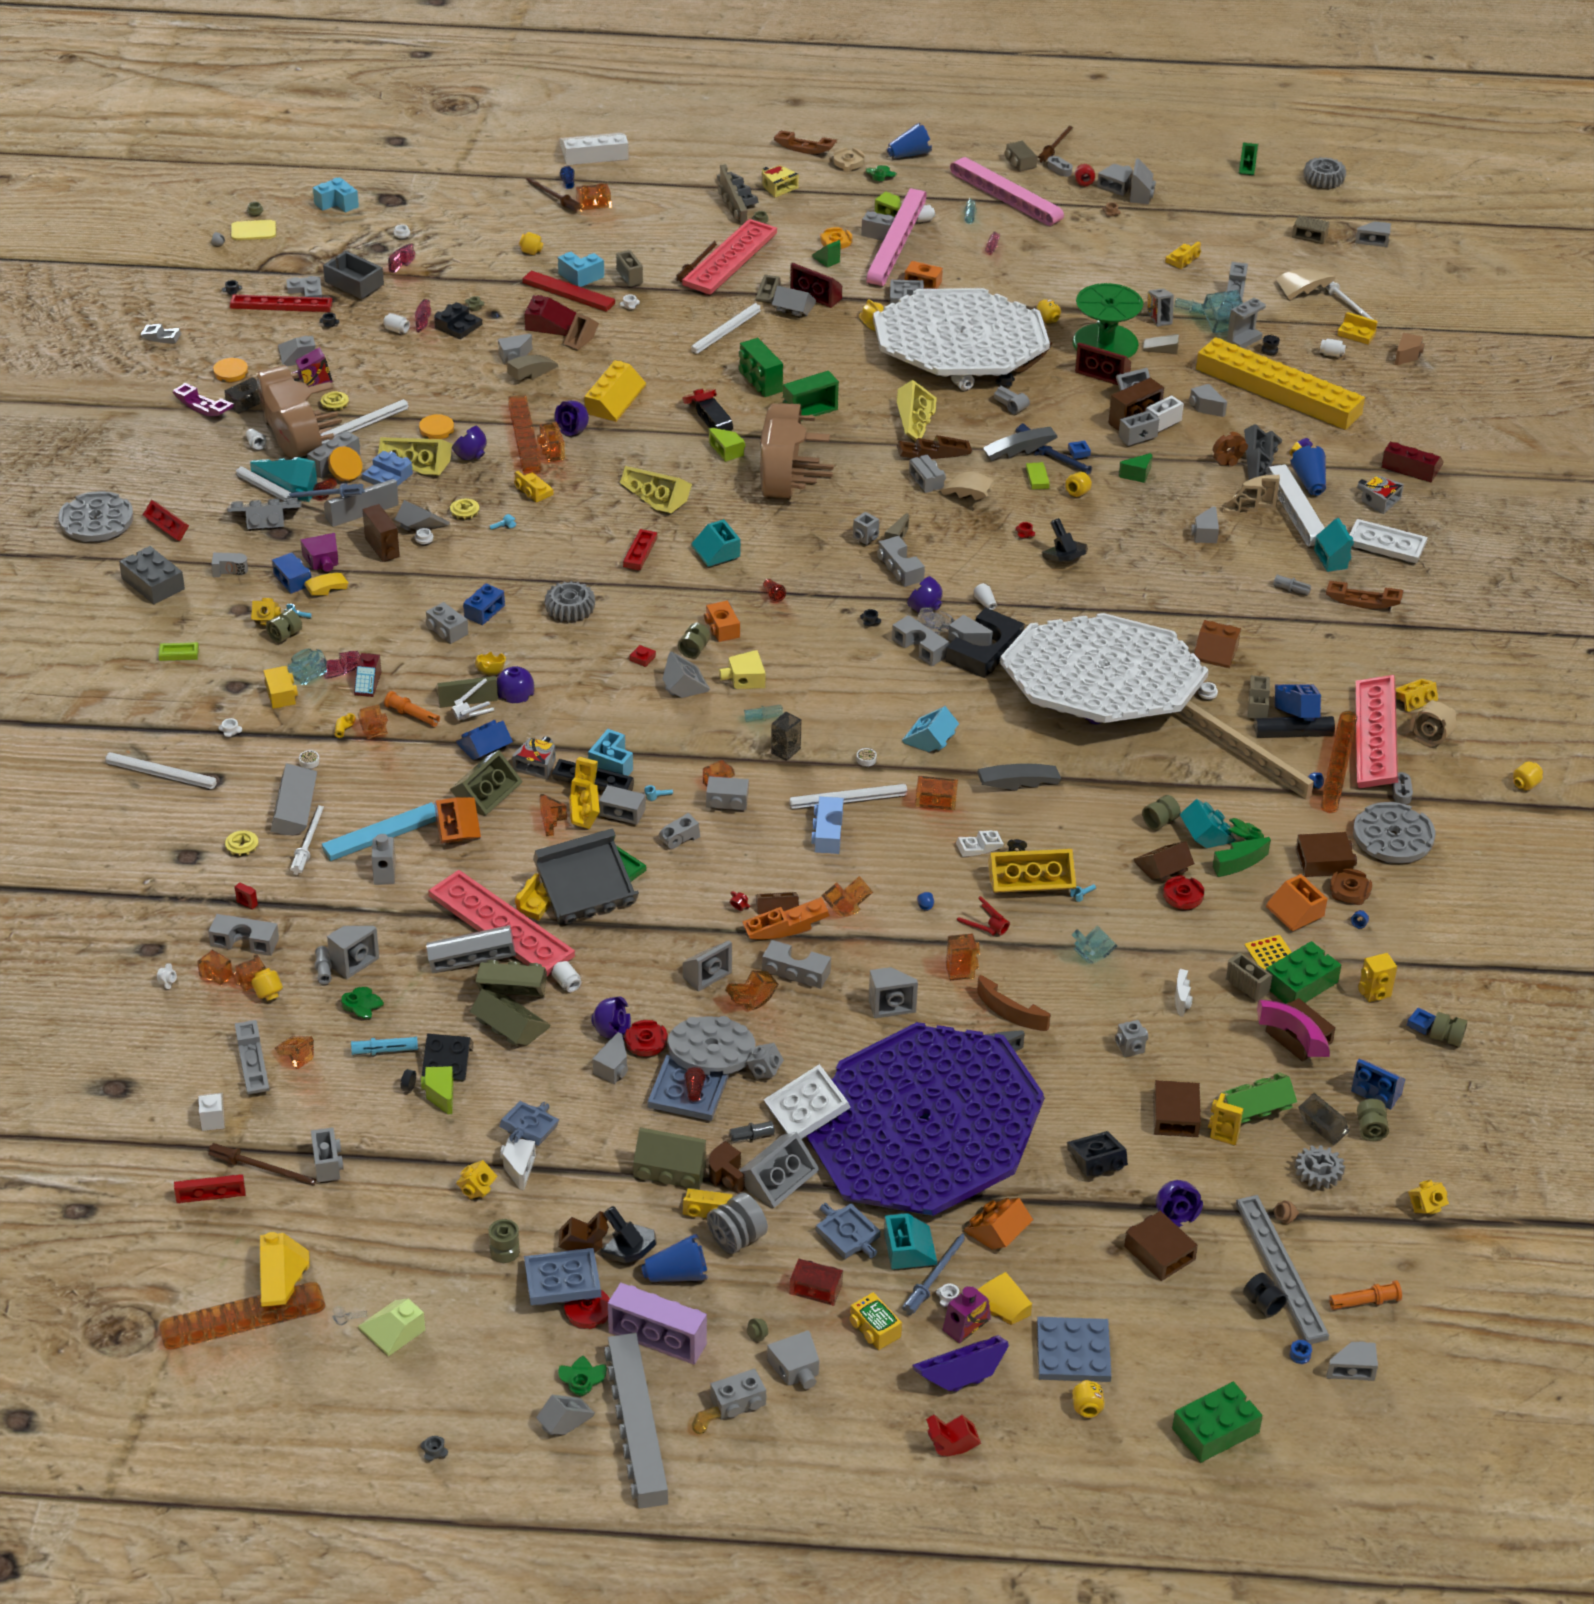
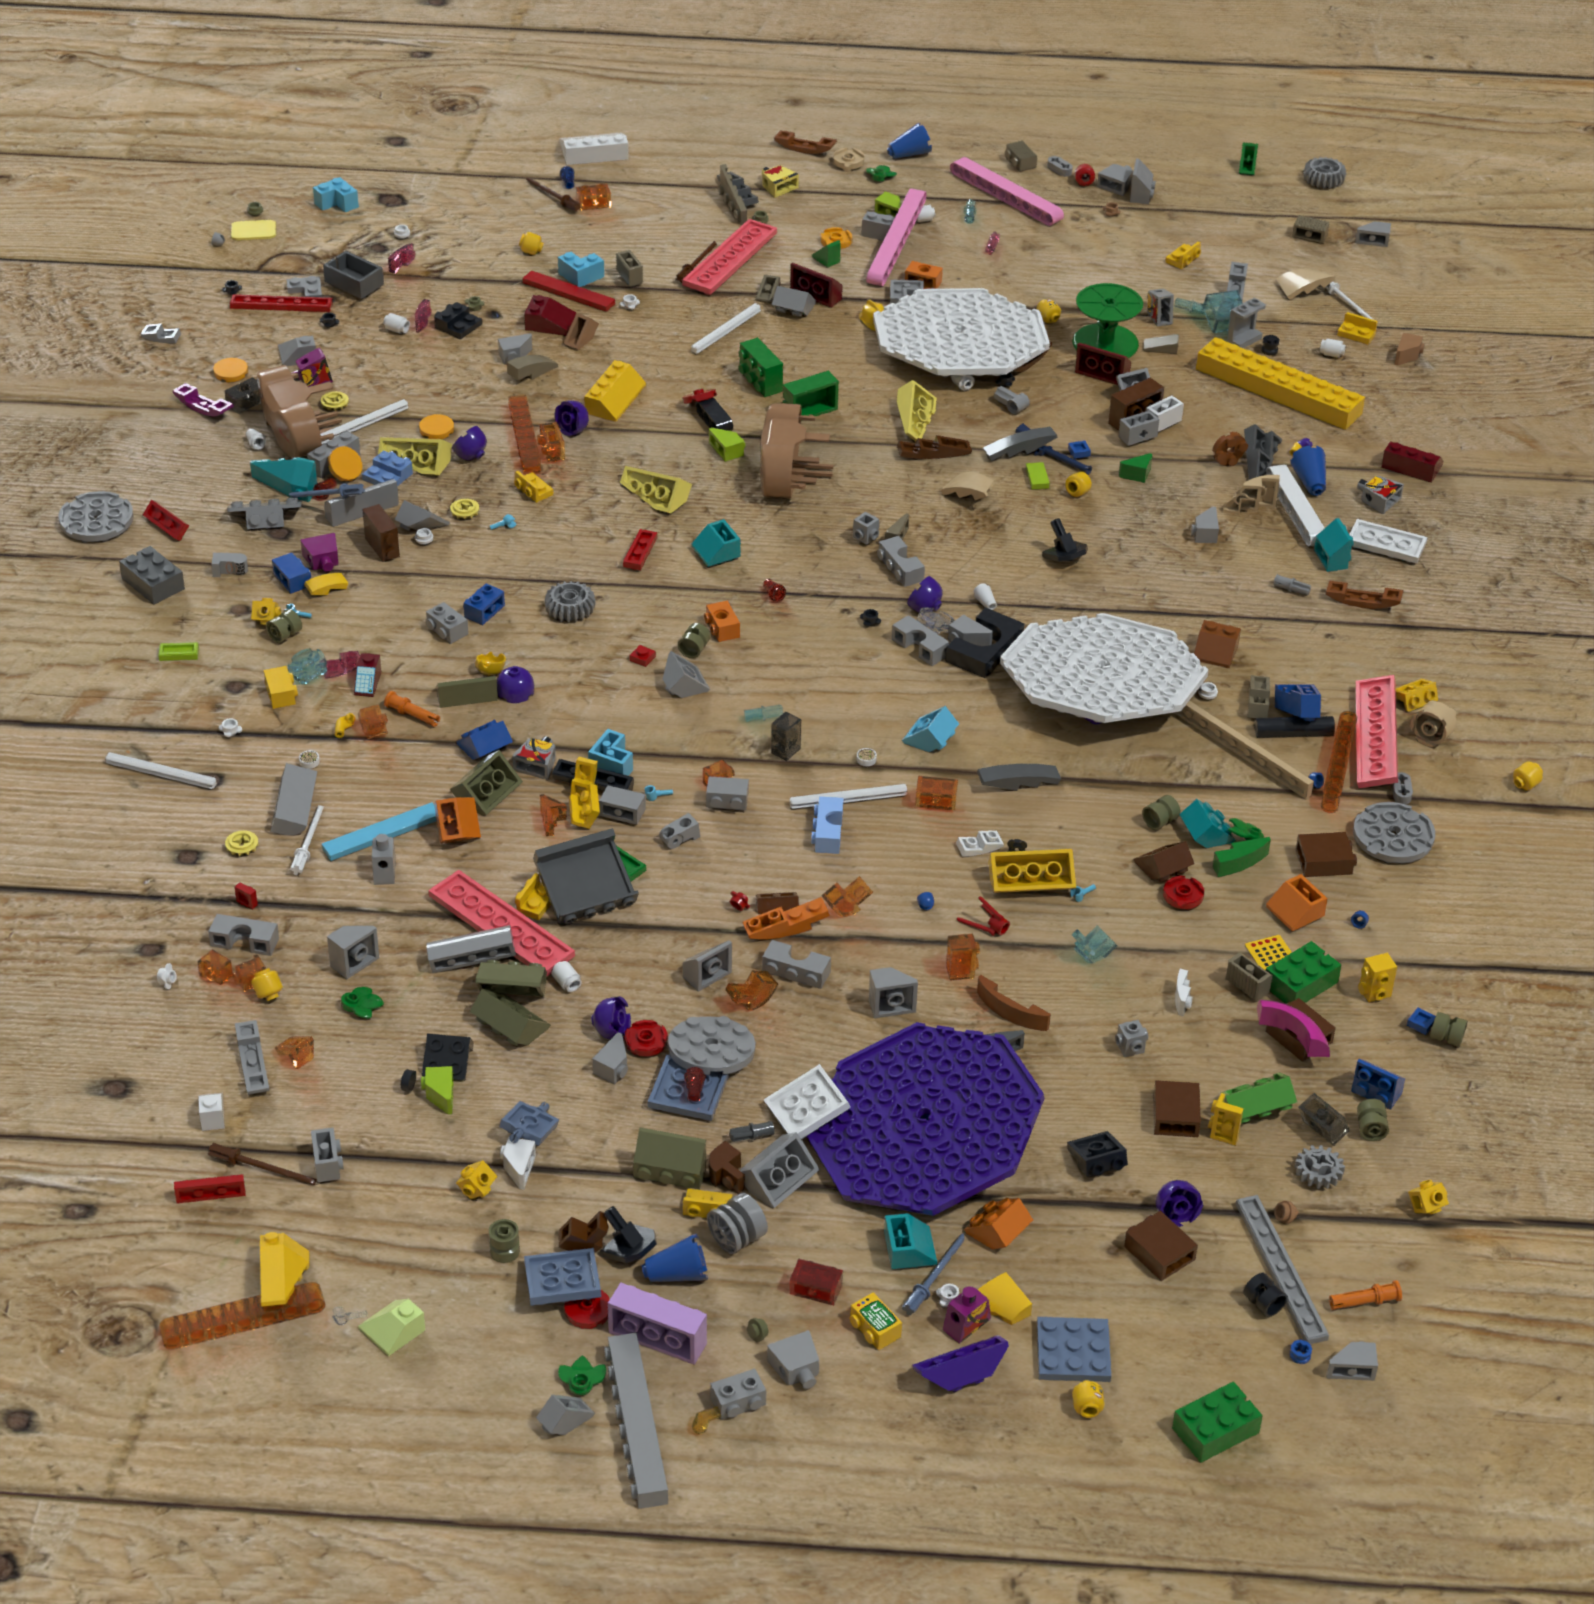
(263, 483): white axle -> none
(323, 965): light grey pin -> none
(385, 1045): medium azure pin -> none
(437, 1443): dark grey plate -> none
(463, 711): white plant -> none
(745, 671): light yellow torso -> none
(765, 1061): light grey brick -> none
(848, 1230): sand blue plate -> none
(927, 473): light grey brick -> none
(954, 1437): red brick -> none
(1025, 530): red plate -> none
(1049, 150): reddish brown piece -> none
(1208, 400): light grey slope -> none
(1358, 893): dark orange plate -> none

